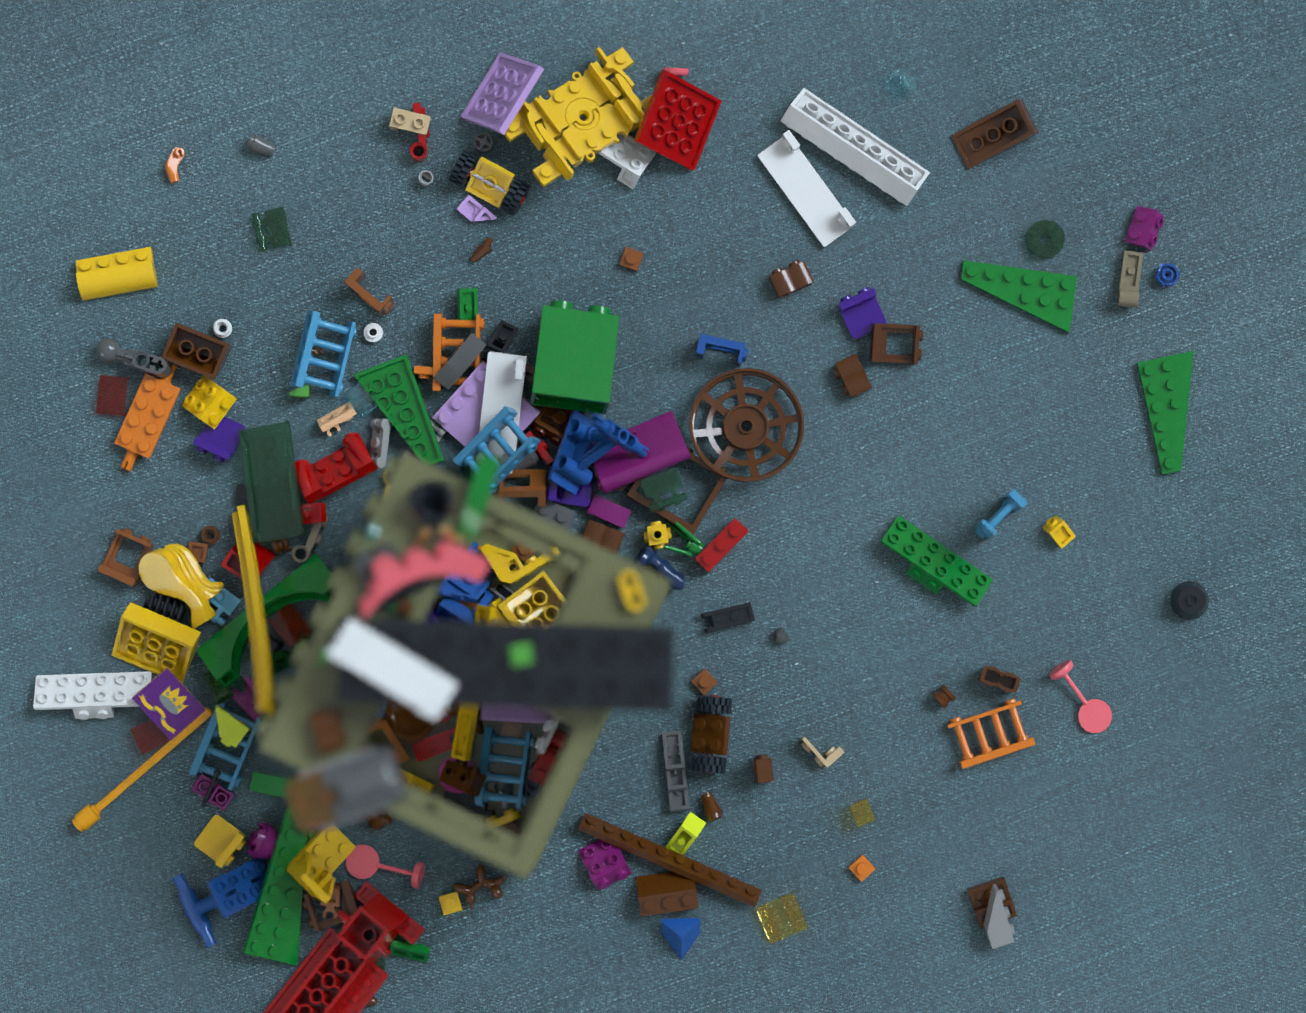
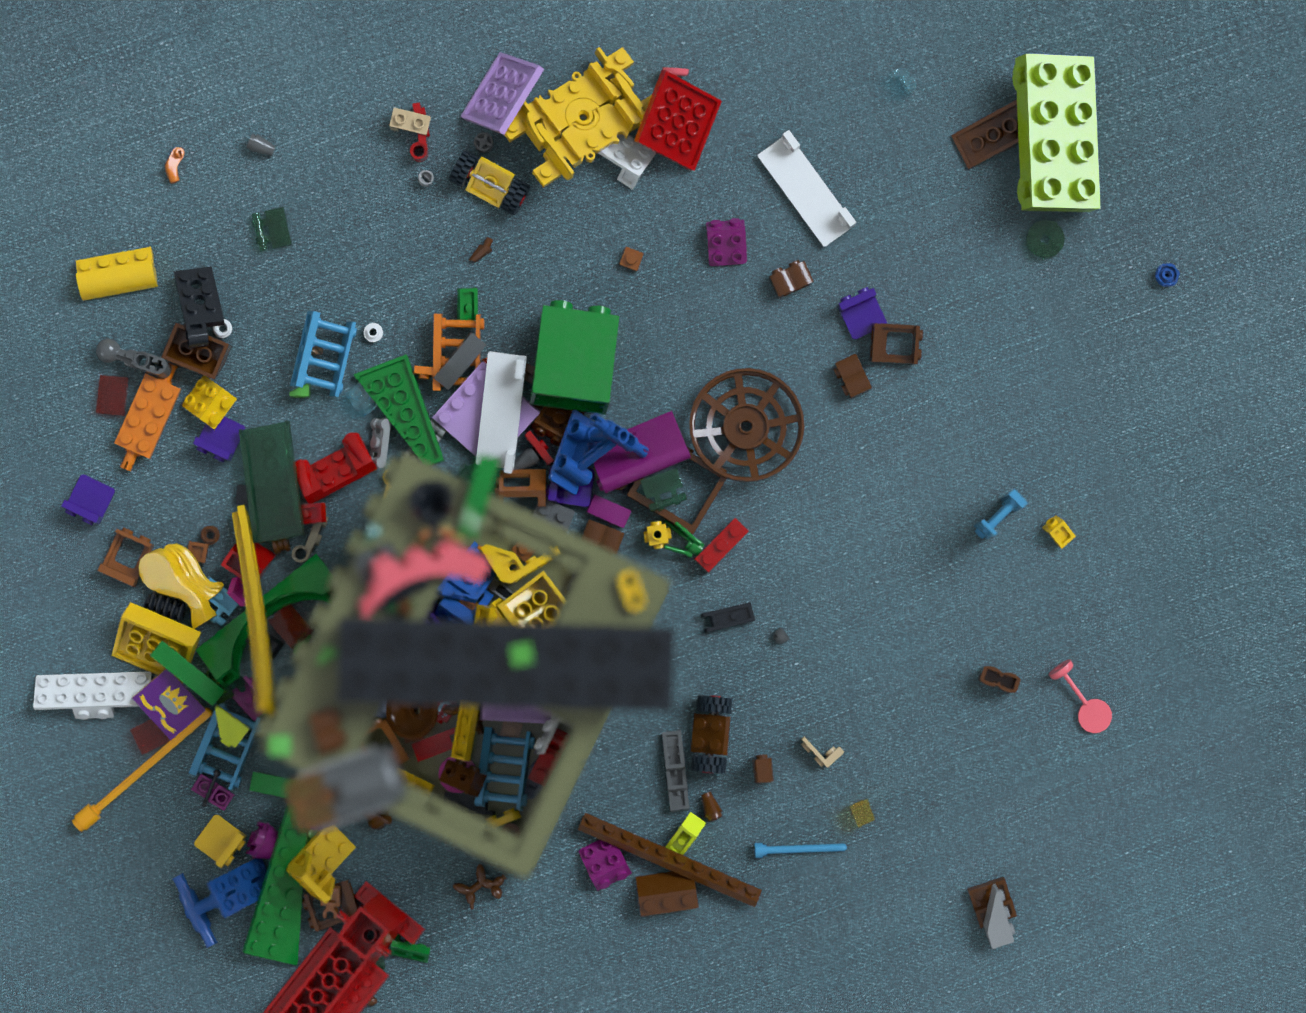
(89, 500): none -> dark purple bracket
(187, 673): none -> green slope
(196, 315): none -> black hinge
(236, 591): none -> dark pink bracket
(280, 660): dark green plate -> none
(280, 745): none -> bright green slope
(341, 414): light nougat plate -> none
(353, 283): dark orange window -> none
(365, 861): coral piece -> none
(393, 669): white bracket -> none
(450, 903): yellow plate -> none
(473, 210): lavender slope -> none
(490, 432): dark azure fence -> none
(502, 337): black slope -> none
(504, 788): dark grey cone -> none
(662, 566): dark blue piece -> none
(681, 933): blue slope -> none
(704, 681): dark orange plate -> none
(723, 345): blue window -> none
(726, 242): none -> magenta bracket
(762, 850): none -> dark azure piece
(781, 917): clear yellow slope -> none
(855, 146): white slope -> none
(861, 868): orange plate -> none
(934, 563): green bracket -> none
(943, 696): reddish brown wheel -> none
(1004, 746): orange fence -> none
(1032, 291): green wing -> none
(1057, 133): none -> piece
(1129, 279): dark tan plate -> none
(1144, 227): magenta bracket -> none
(1166, 397): green wing -> none
(1189, 600): black cone -> none

